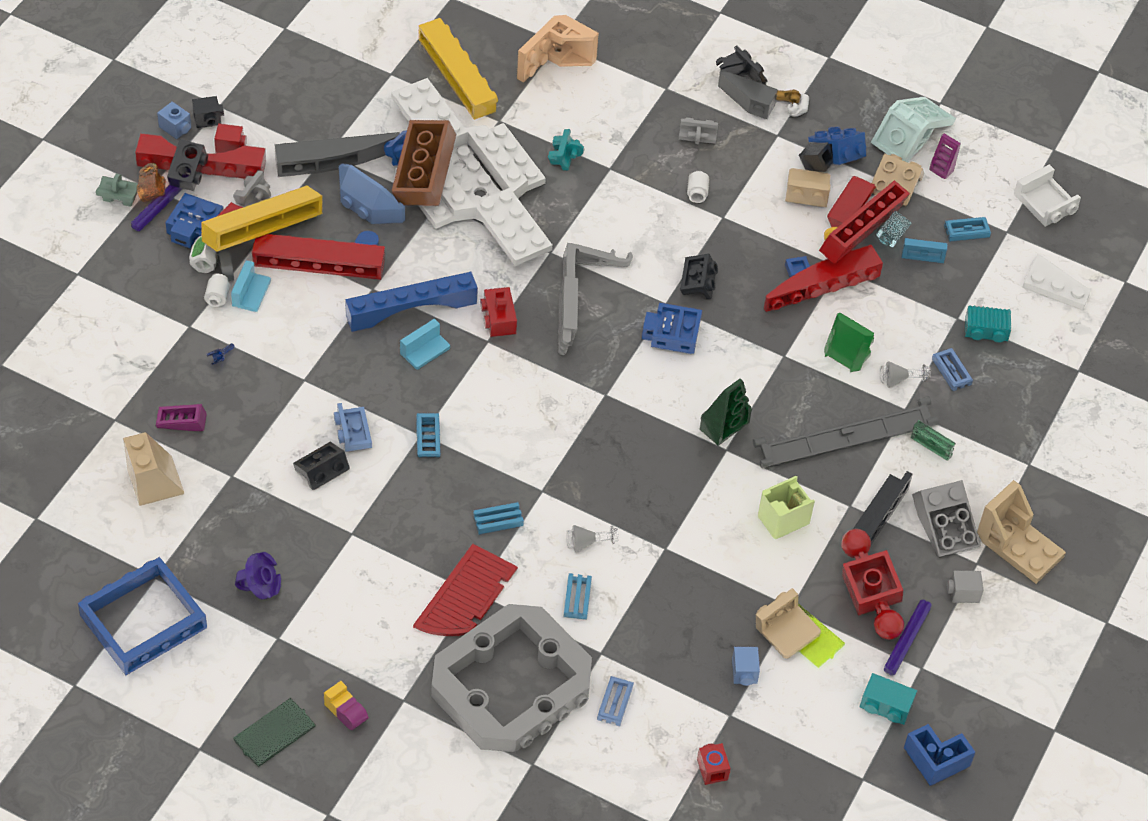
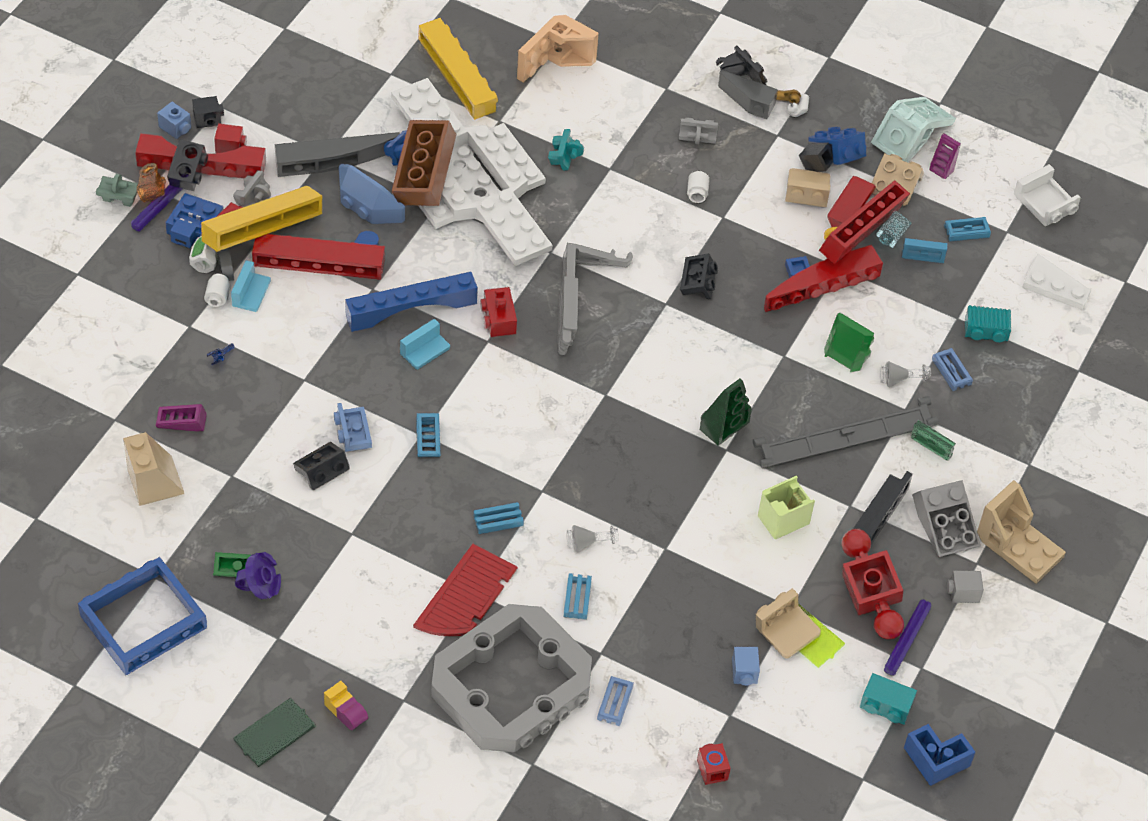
(229, 563): none -> green slope
(673, 328): blue piece -> none

